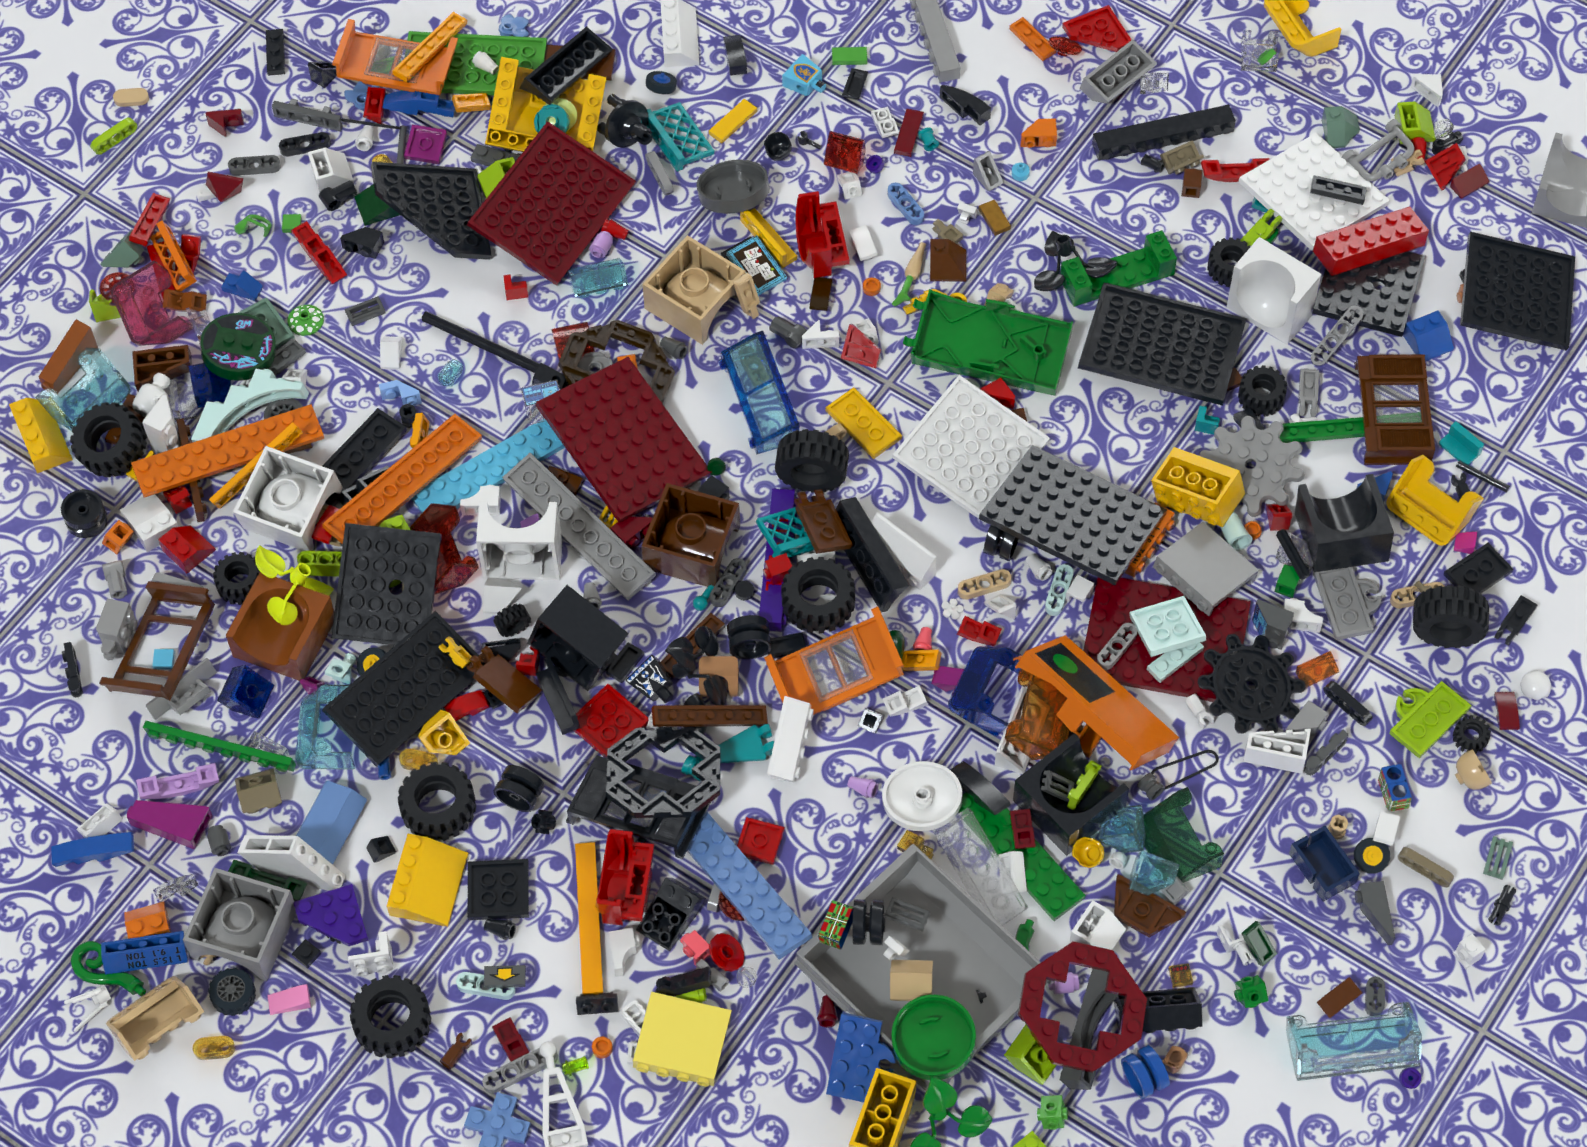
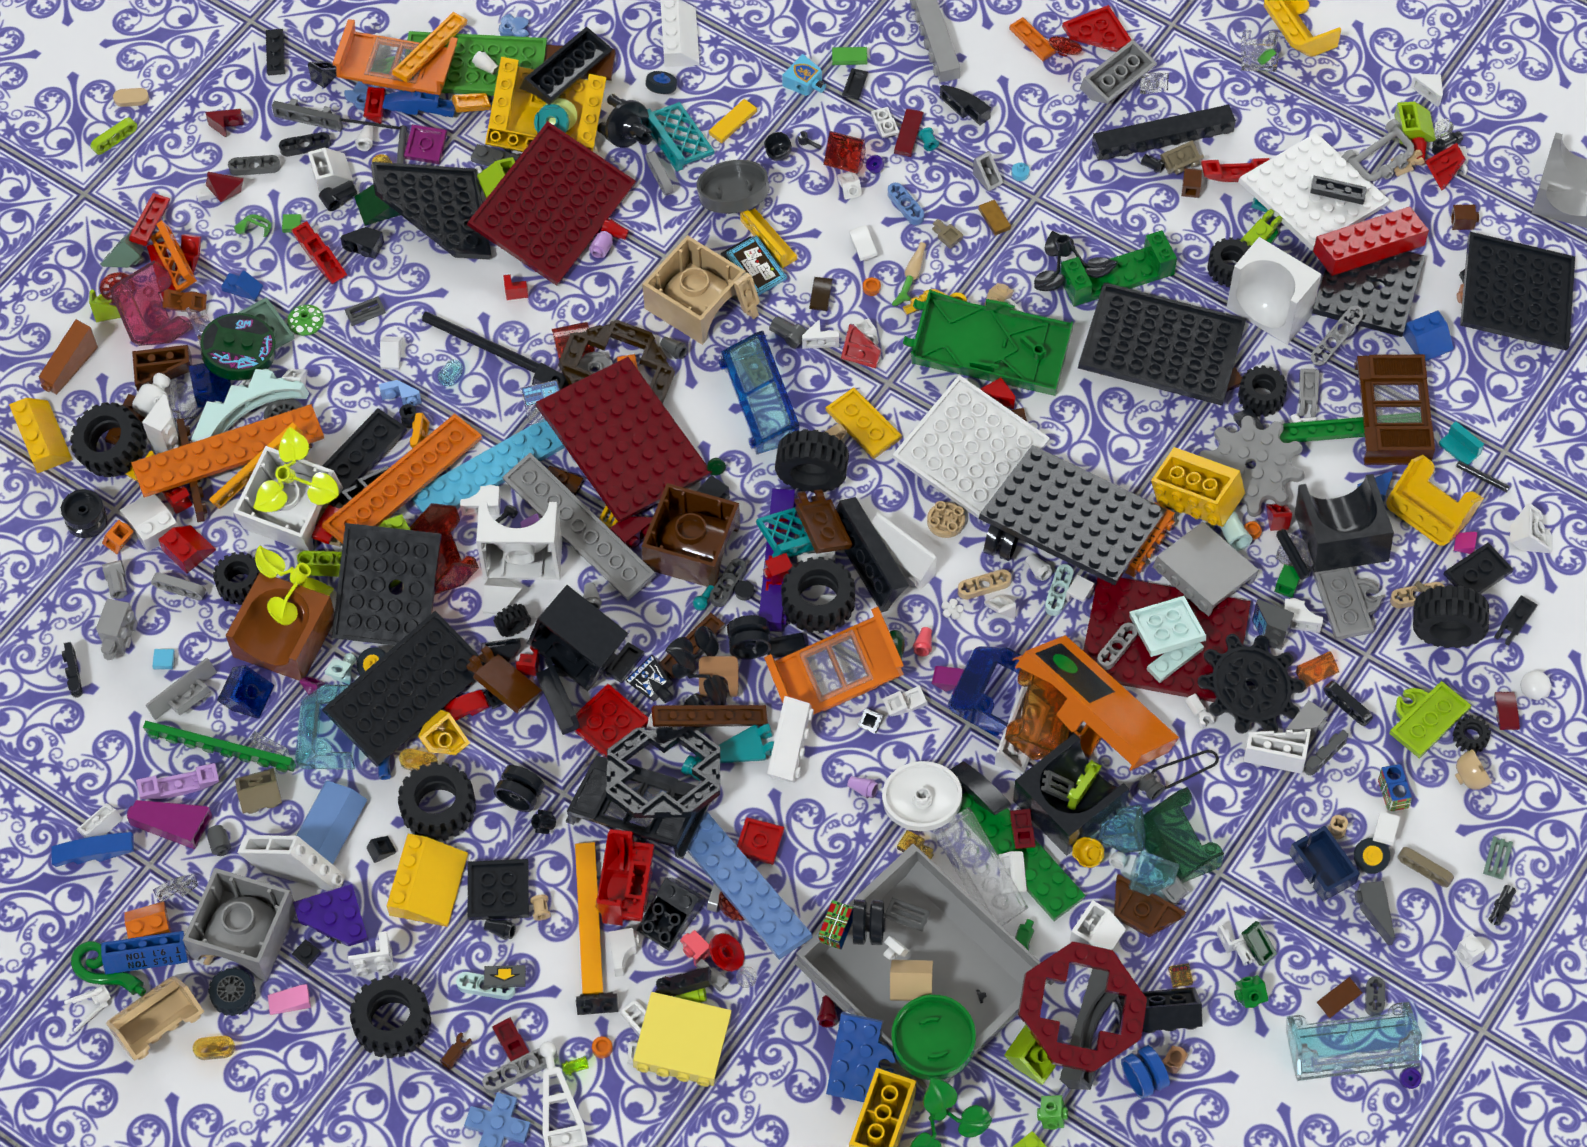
(99, 385): clear light blue windscreen -> none
(166, 593): reddish brown piece -> none
(270, 493): none -> neon yellow plant
(286, 356): dark grey hinge -> none
(295, 886): dark green slope -> none
(457, 653): yellow plate -> none
(509, 511): none -> black hand
(540, 907): none -> tan bush
(598, 277): clear light blue slope -> none
(735, 55): black slope -> none
(819, 244): red piece -> none
(921, 660): light orange plate -> none
(946, 519): none -> tan tile
(947, 261): reddish brown slope -> none
(966, 212): white tile -> none
(979, 632): red slope -> none
(1040, 134): orange slope -> none
(1068, 987): lavender brick -> none
(1206, 423): teal panel -> none
(1339, 126): sand green slope -> none
(1461, 486): black bar -> none
(1464, 217): none -> reddish brown brick
(1469, 181): dark red slope -> none
(1529, 532): none -> white slope

